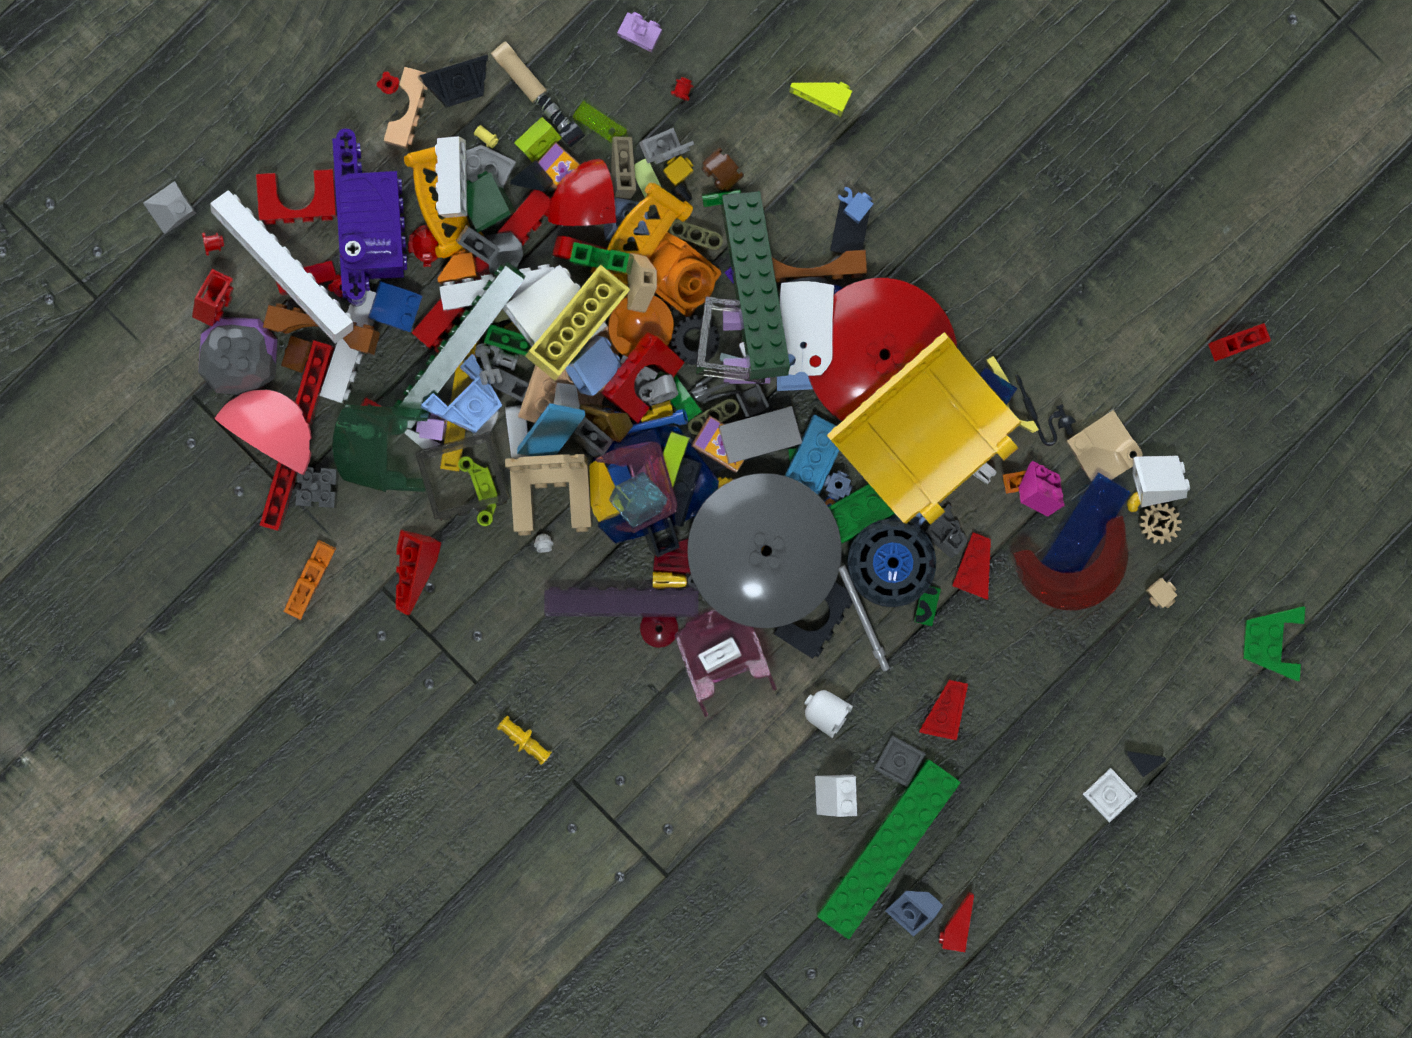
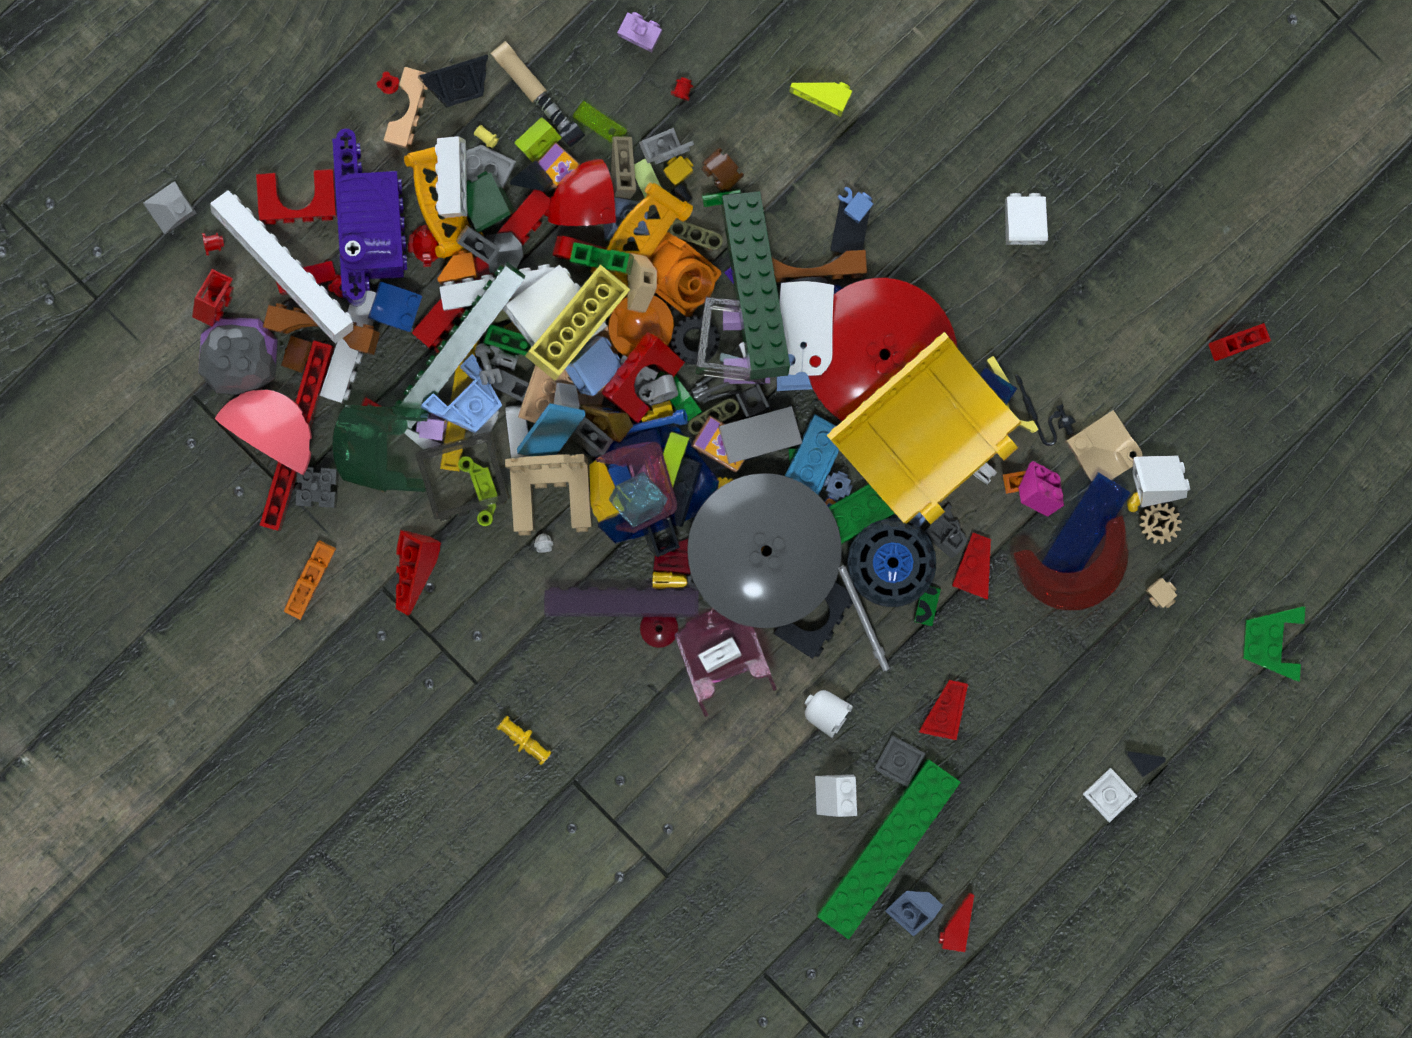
(1026, 219): none -> white slope

